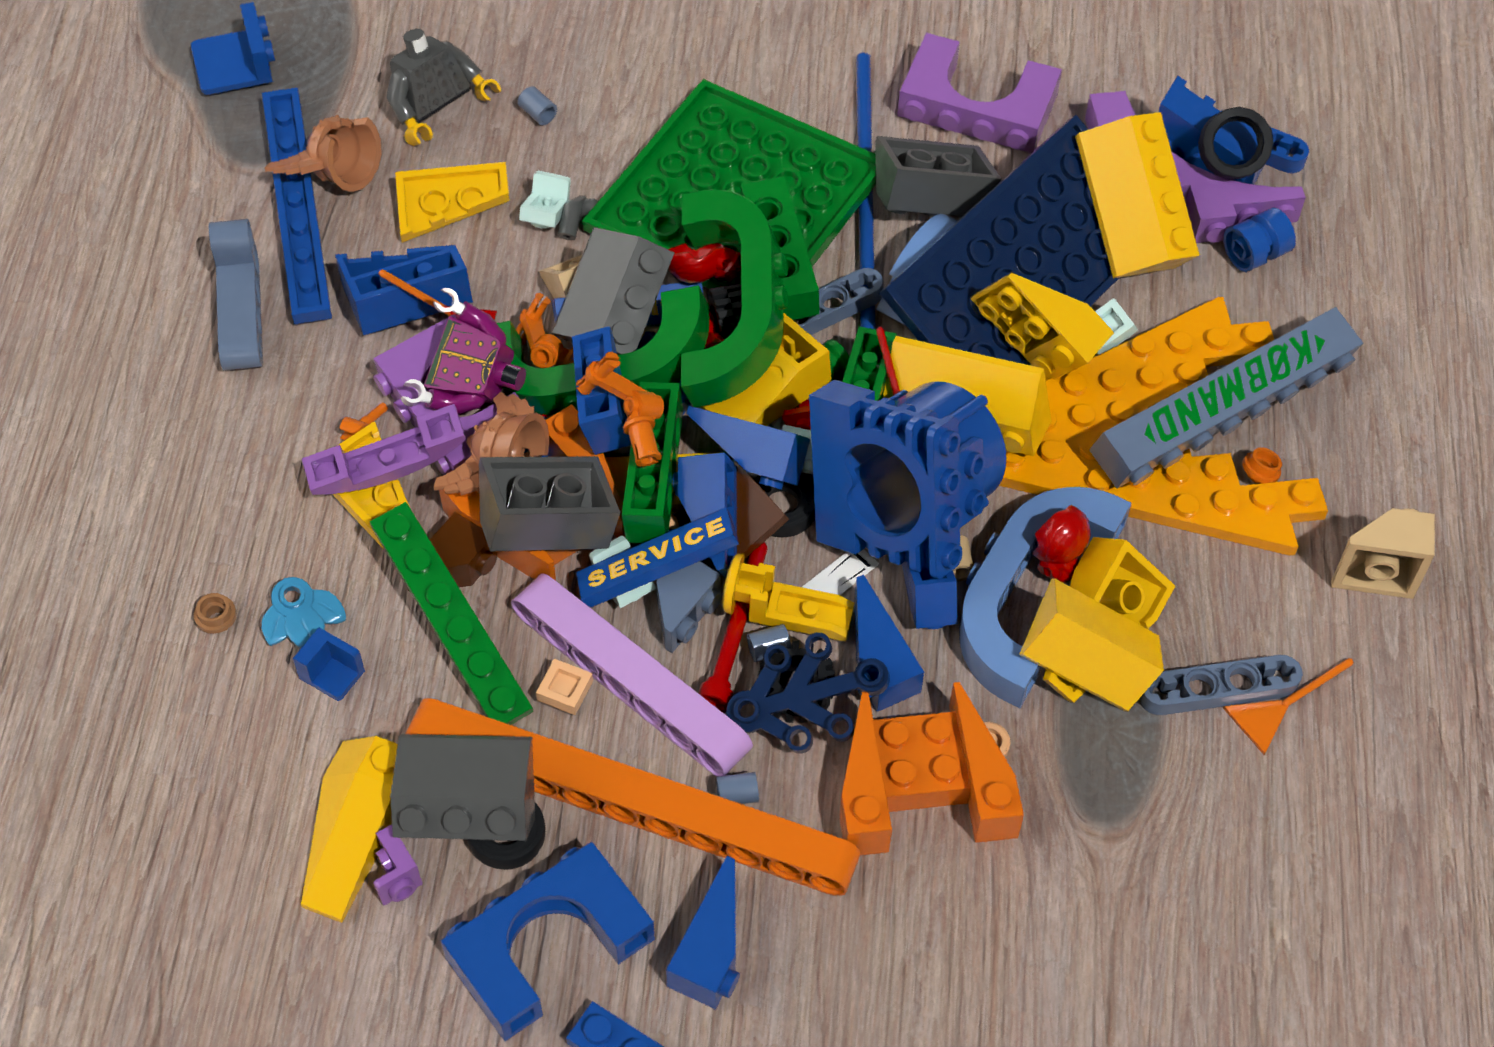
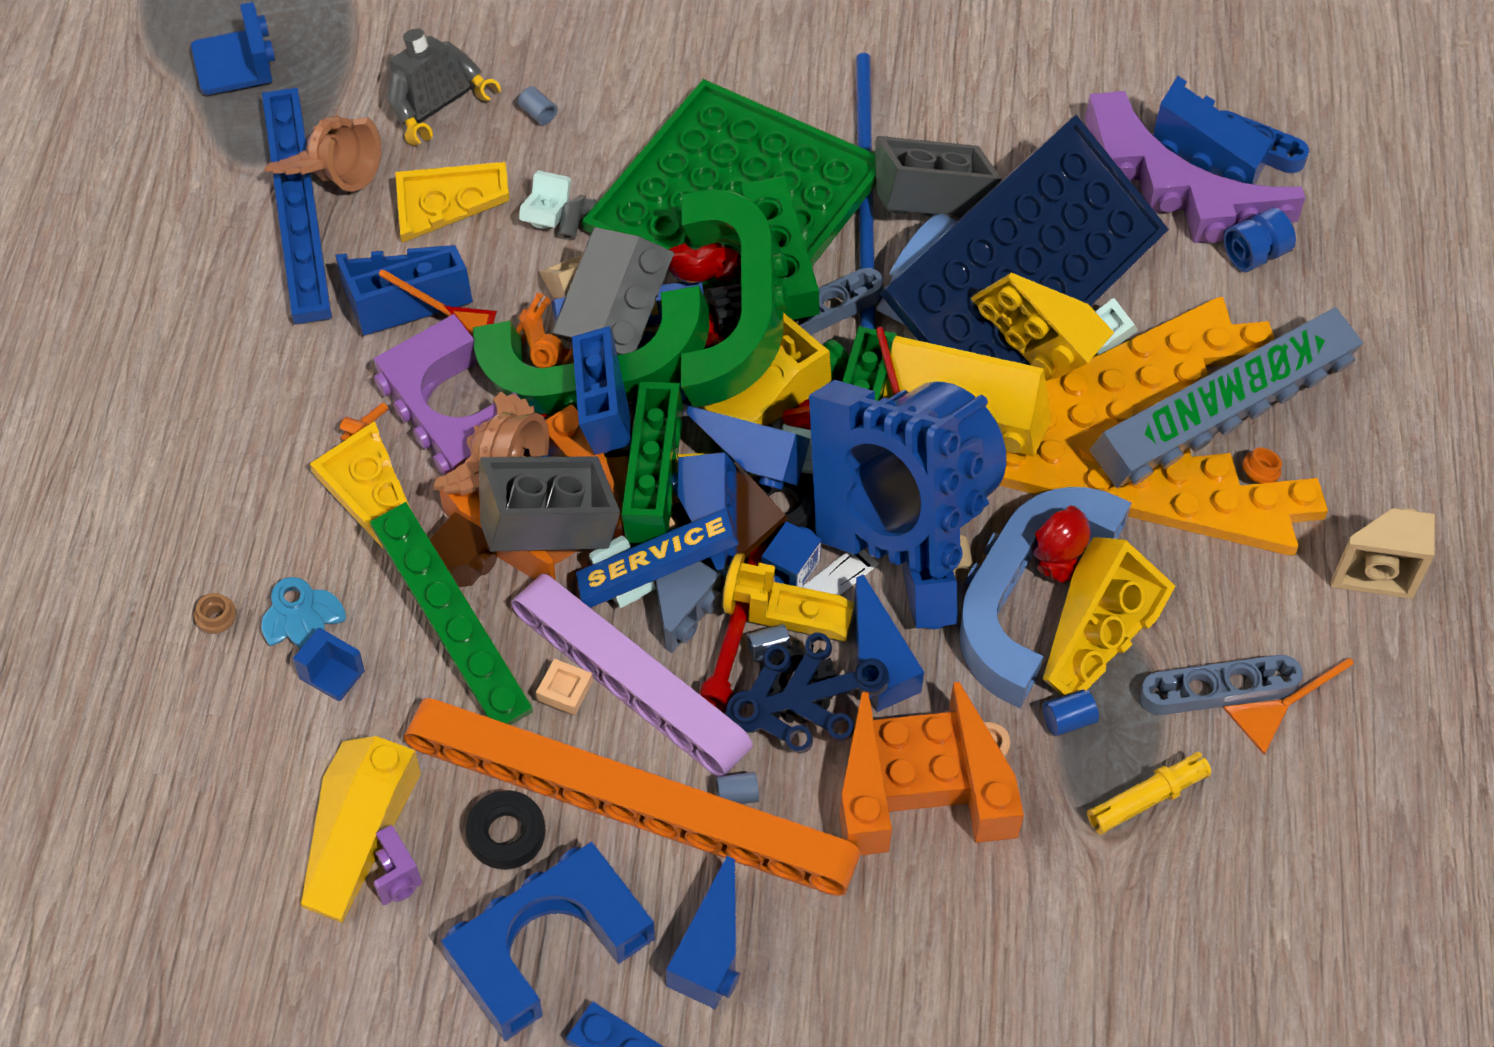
(237, 294): sand blue beam -> none
(386, 459): medium lavender slope -> none
(463, 787): dark grey slope -> none
(468, 363): magenta torso -> none
(639, 405): orange pin -> none
(794, 554): none -> blue brick
(1011, 121): medium lavender arch -> none
(1070, 712): none -> blue piece
(1093, 646): yellow slope -> none
(1137, 195): yellow slope -> none
(1163, 785): none -> yellow pin
(1263, 150): black tyre -> none

